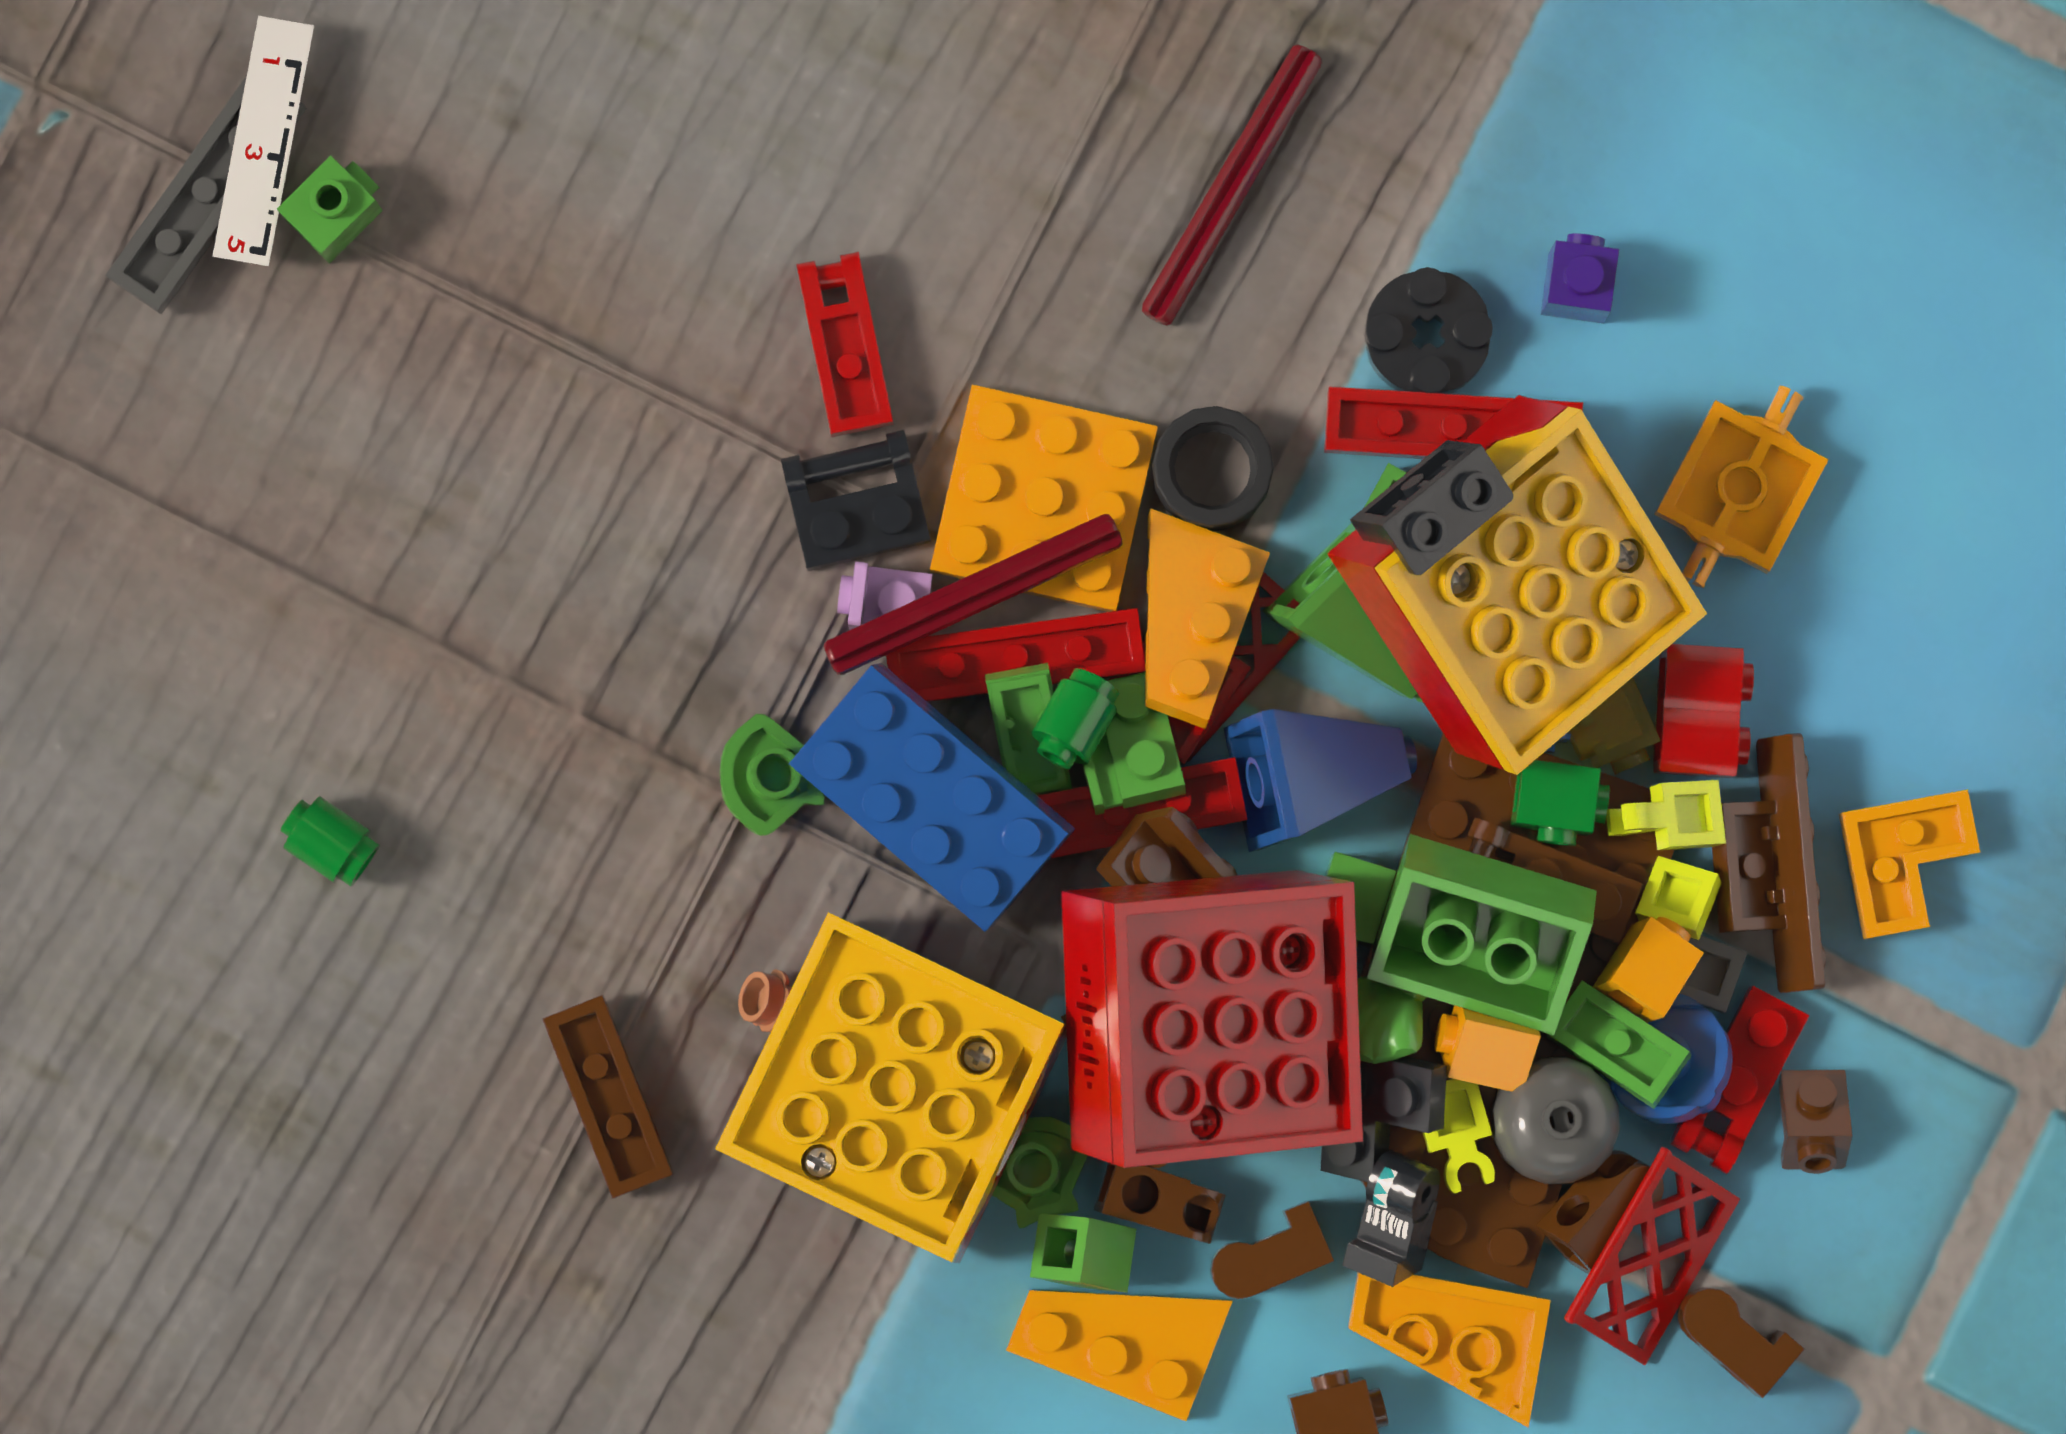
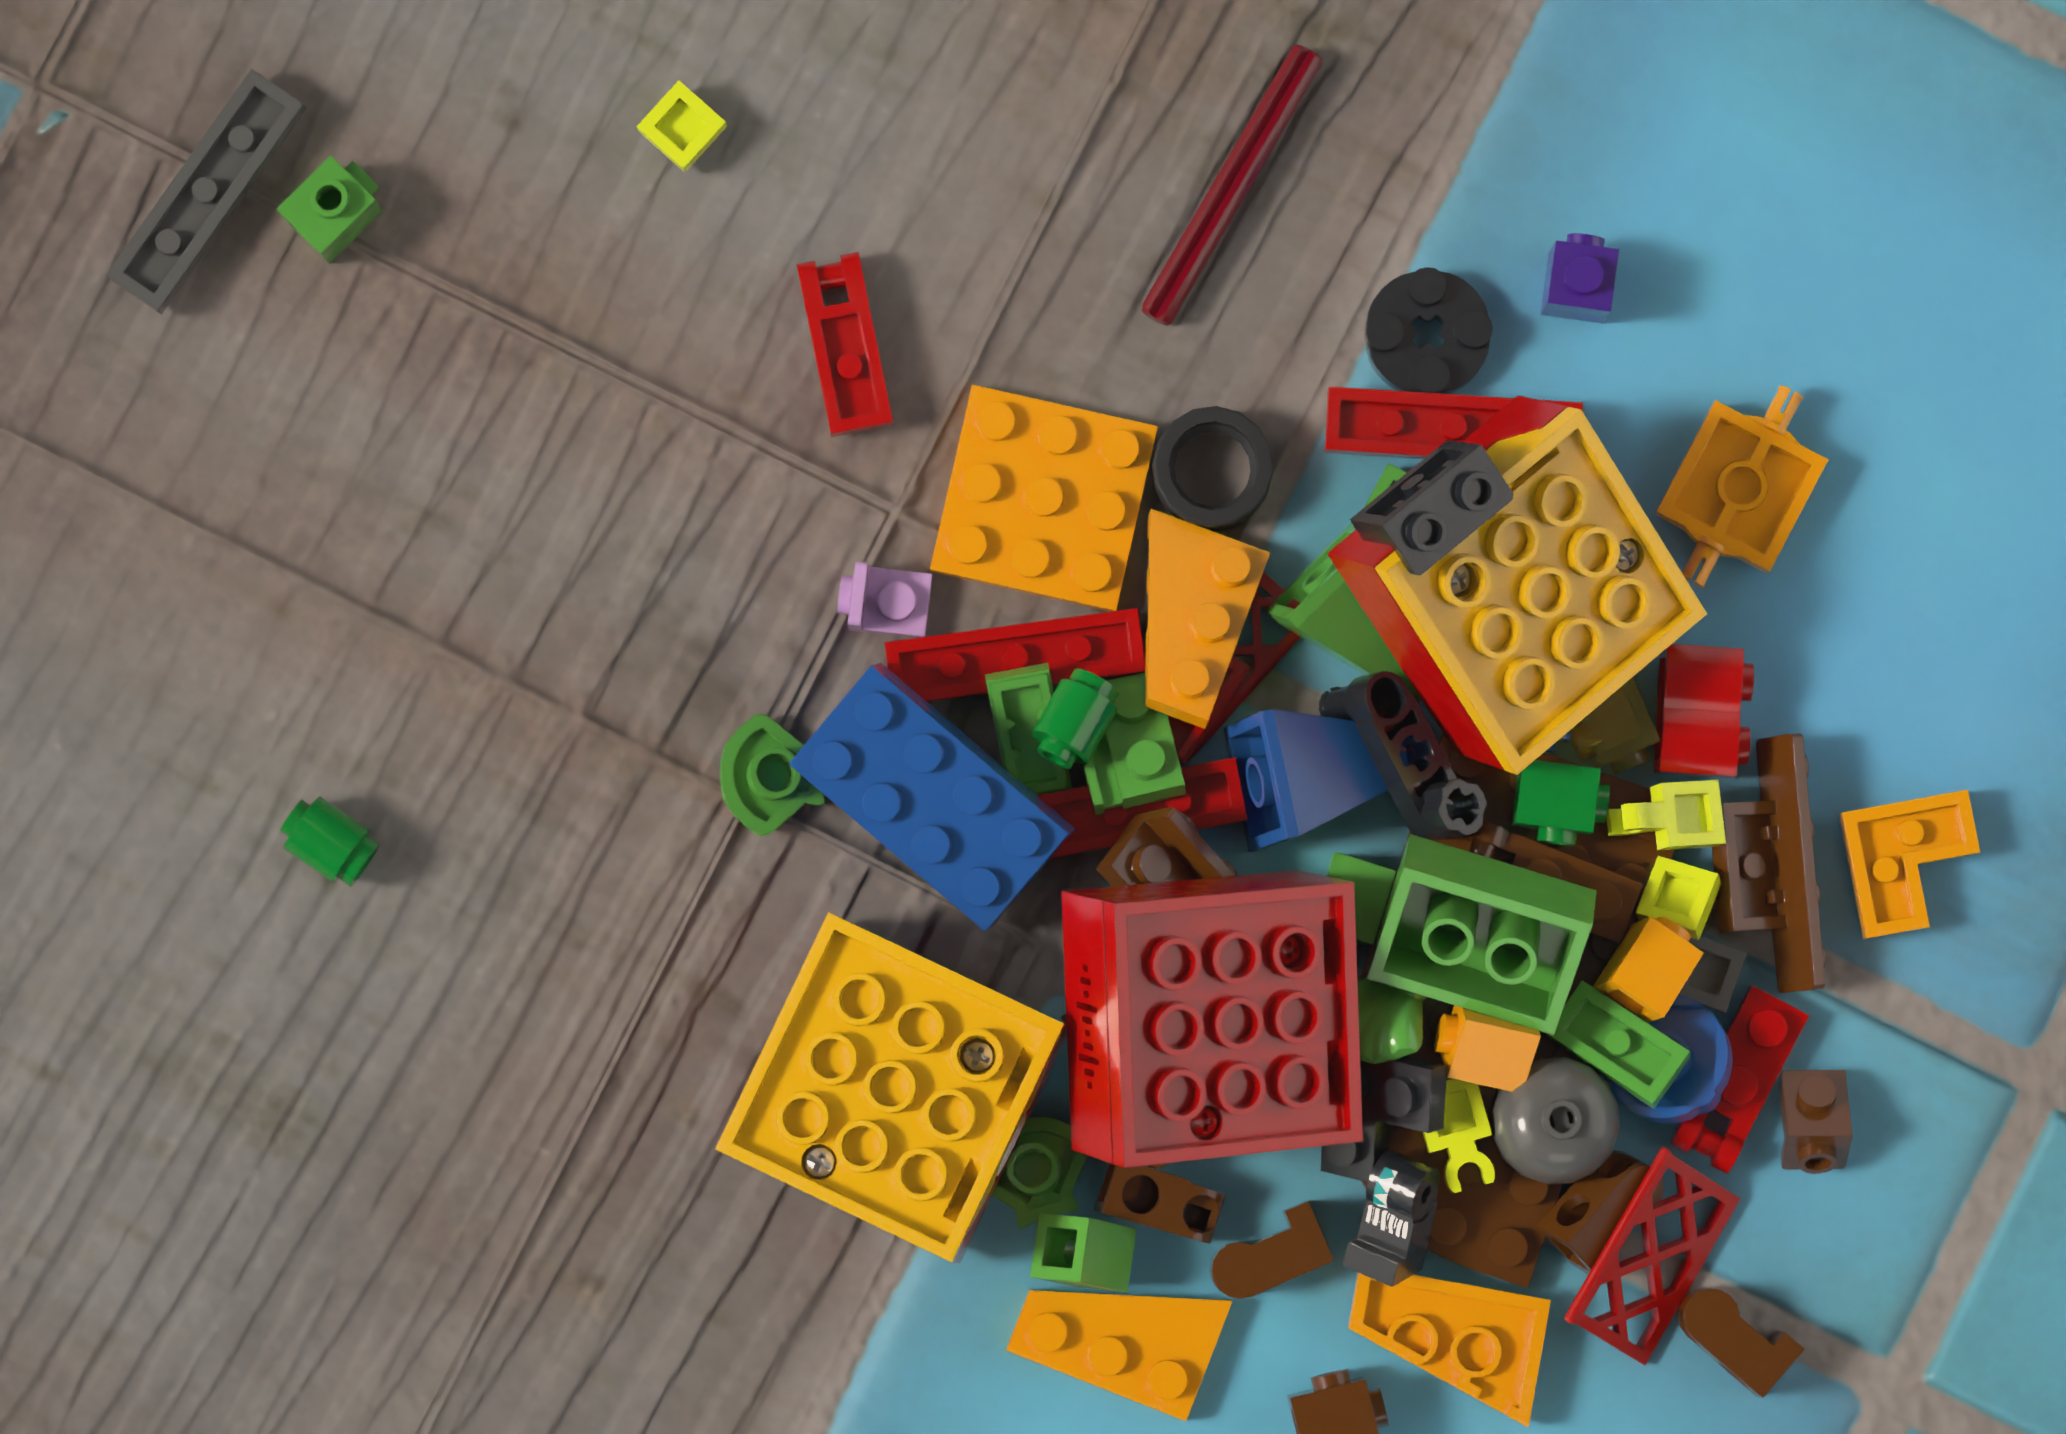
(263, 141): white sticker -> none
(608, 1096): reddish brown plate -> none
(681, 126): none -> neon yellow plate
(763, 998): nougat plate -> none
(860, 521): black plate -> none
(973, 594): dark red axle -> none
(1425, 793): none -> black beam

